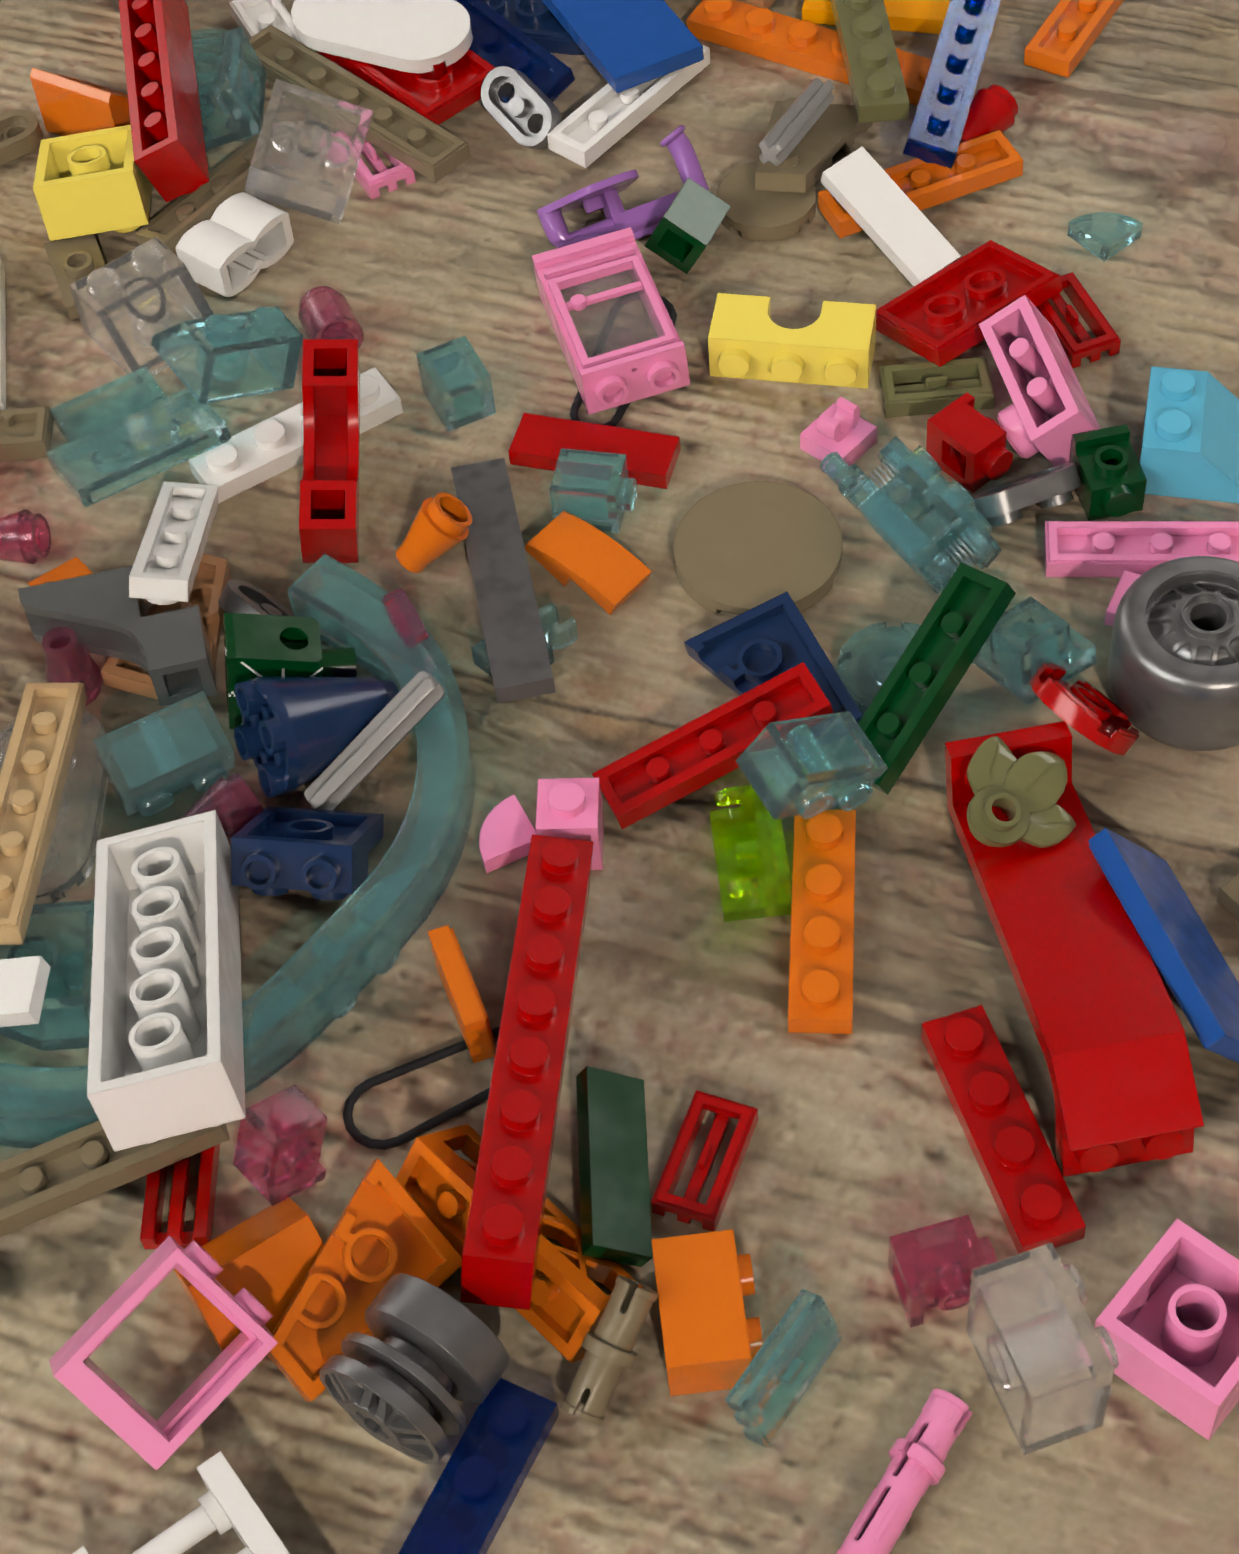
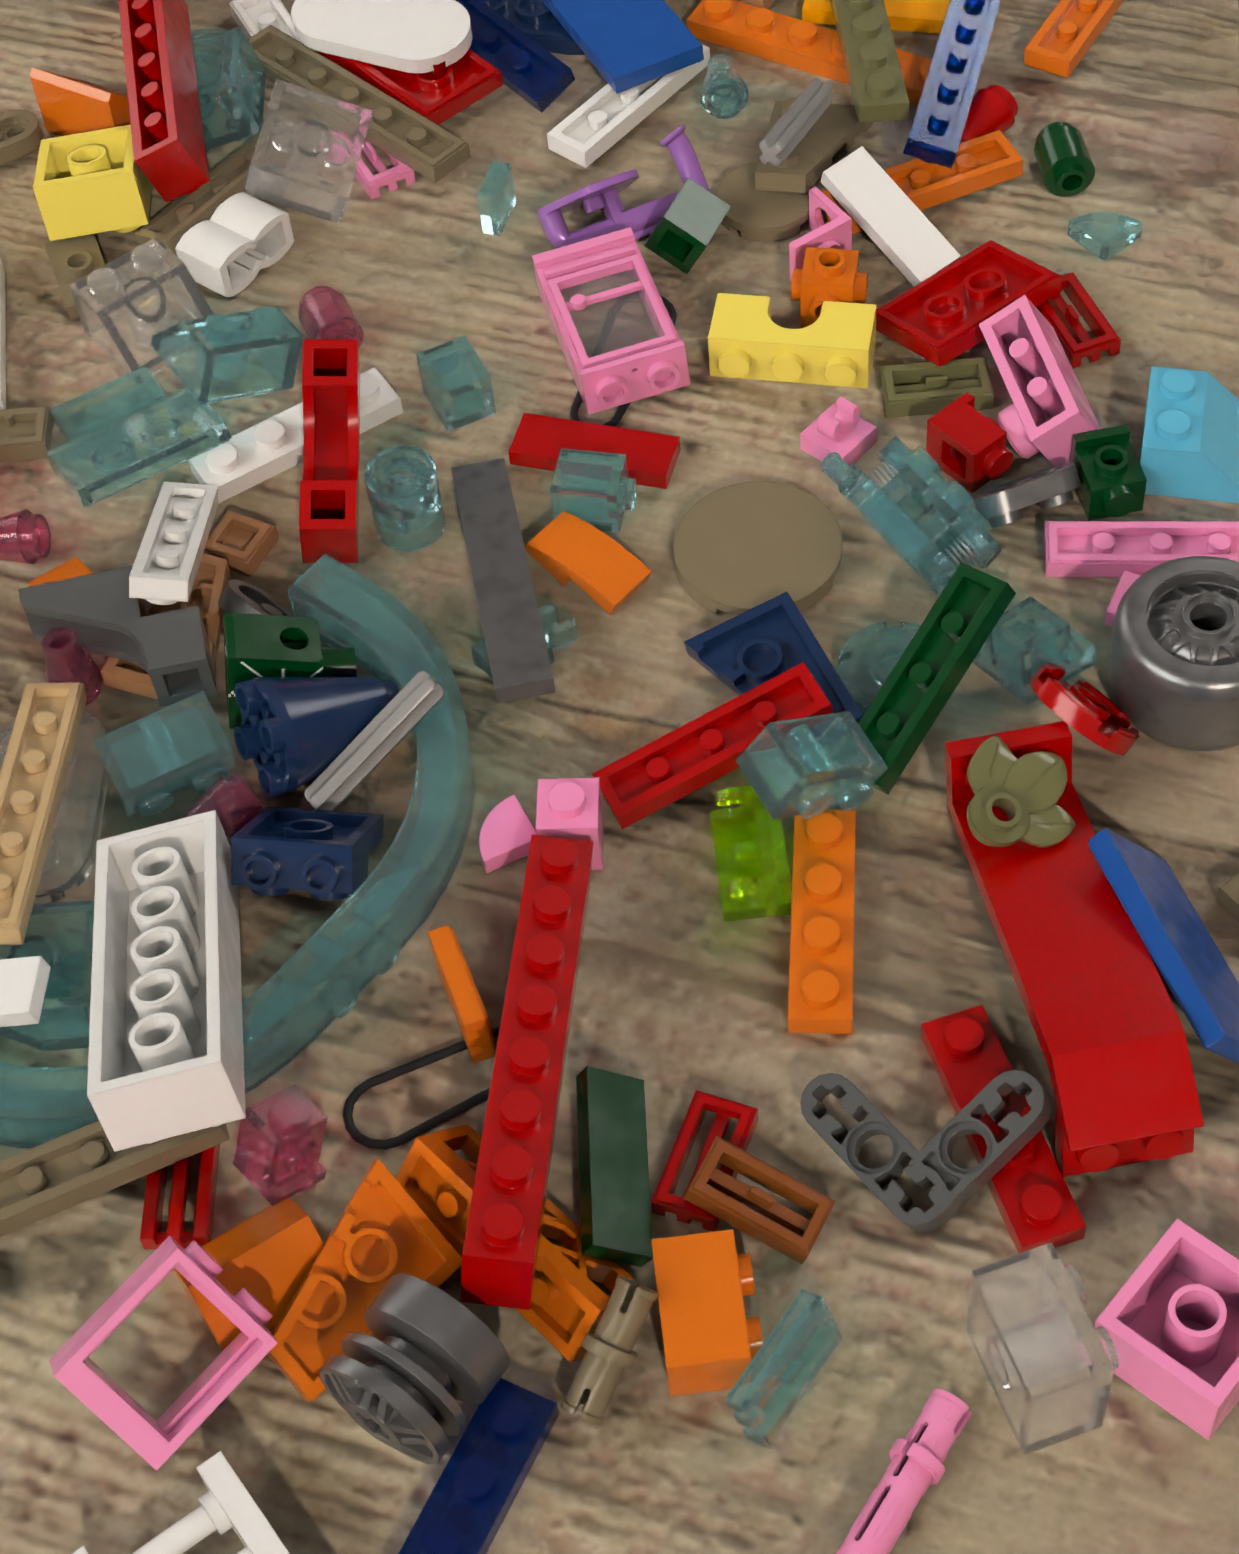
(241, 542): none -> medium nougat tile
(404, 618): clear pink tile -> none
(405, 498): none -> clear light blue wheel
(435, 530): orange cone -> none
(496, 198): none -> clear light blue tile
(523, 111): plate -> none
(723, 88): none -> clear light blue cone
(749, 1220): none -> dark orange tile
(827, 276): none -> orange brick
(833, 234): none -> bright pink bracket
(934, 1161): none -> dark grey beam
(936, 1266): clear pink brick -> none
(1063, 159): none -> dark green brick

